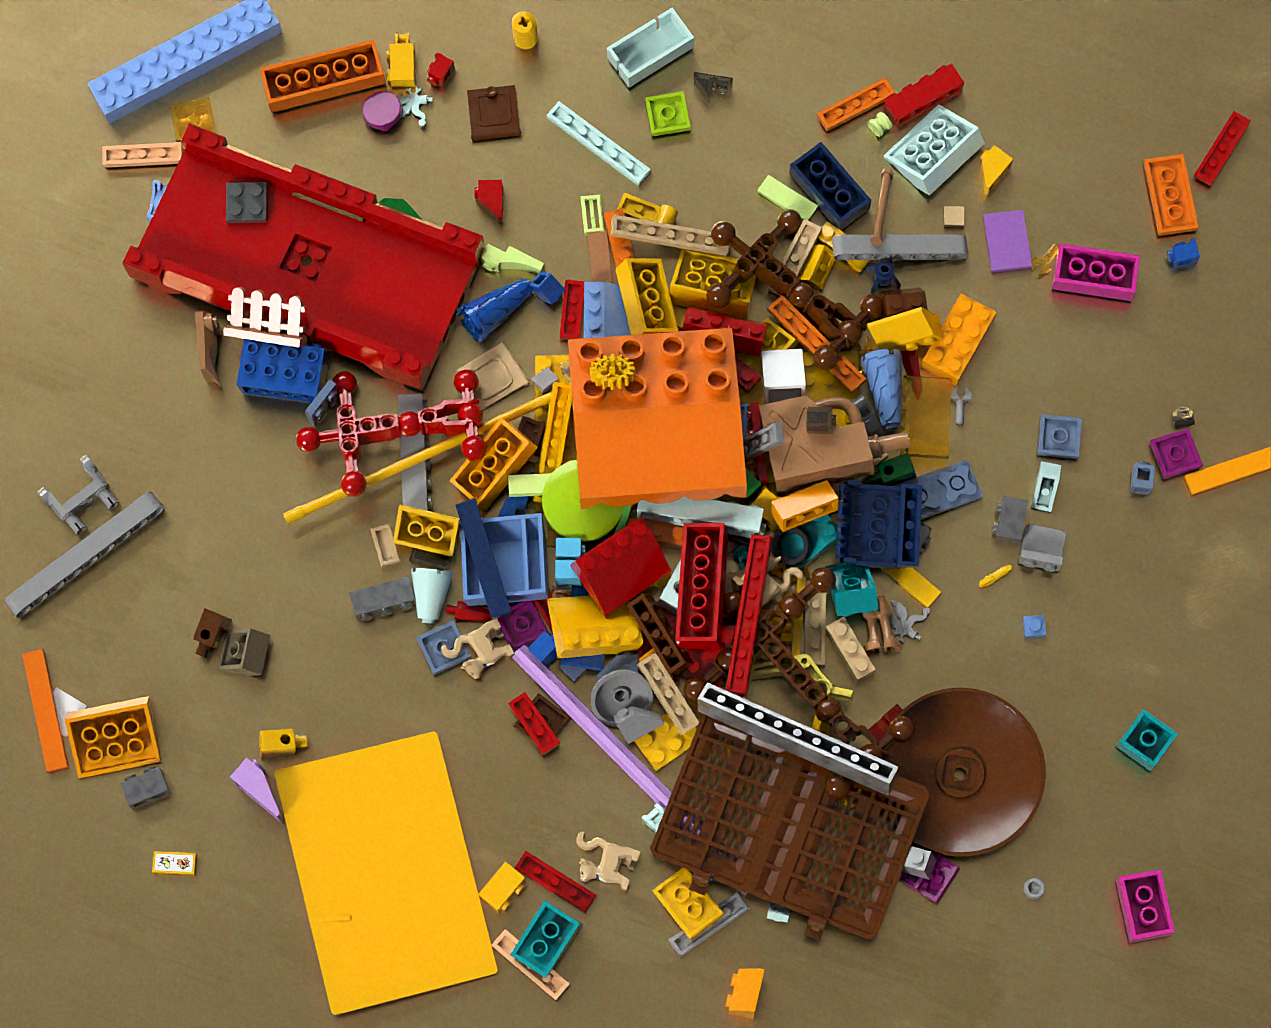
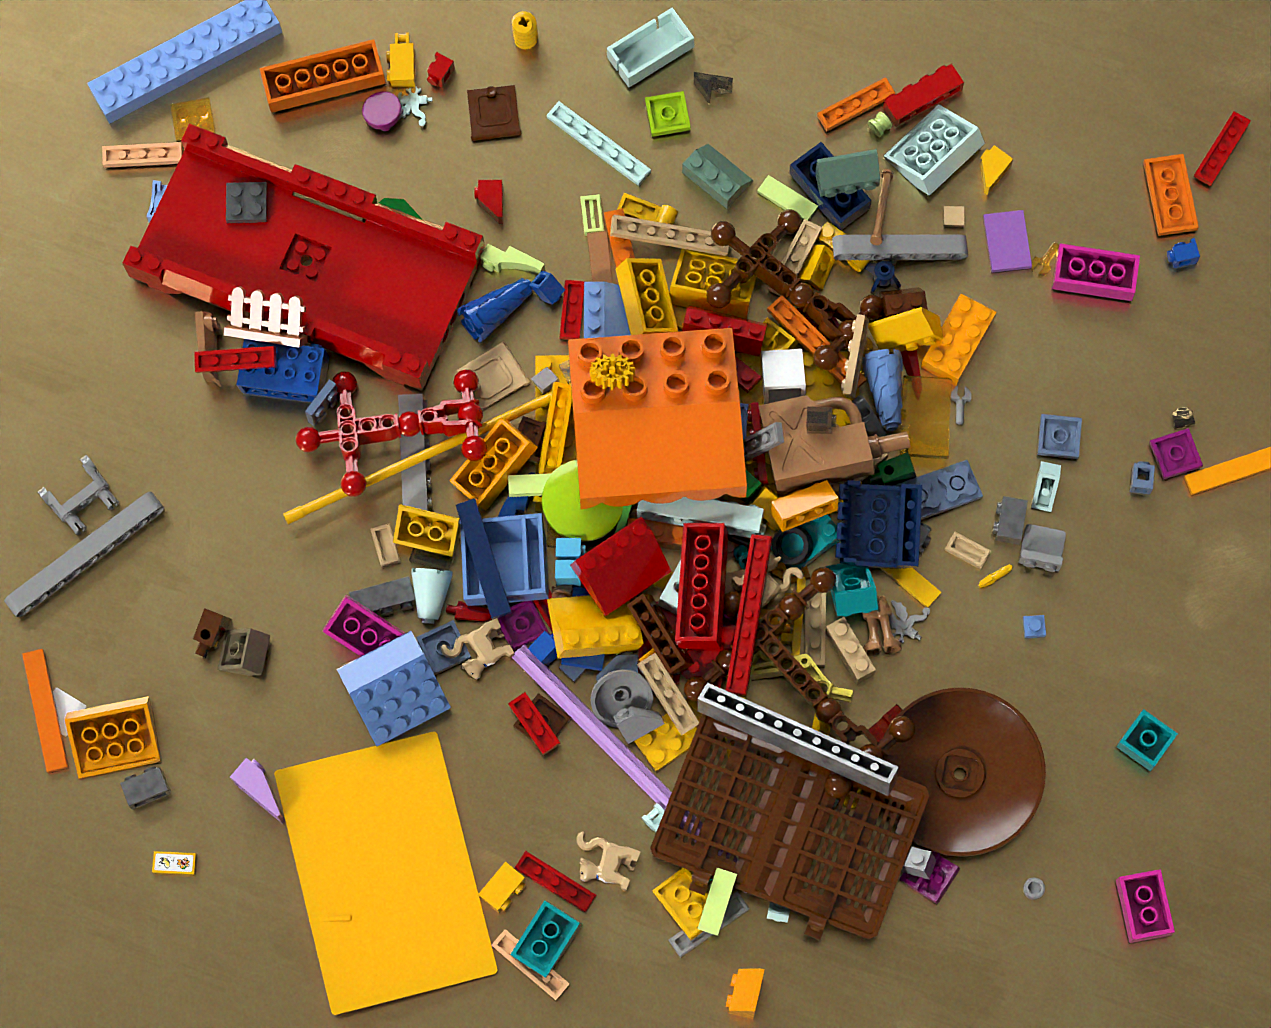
(235, 359): none -> red plate
(271, 743): yellow torso -> none
(359, 627): none -> dark pink brick
(393, 688): none -> medium blue slope
(716, 175): none -> sand green slope
(717, 901): none -> yellowish green tile
(848, 173): none -> sand green slope
(856, 350): none -> tan plate
(967, 550): none -> tan tile

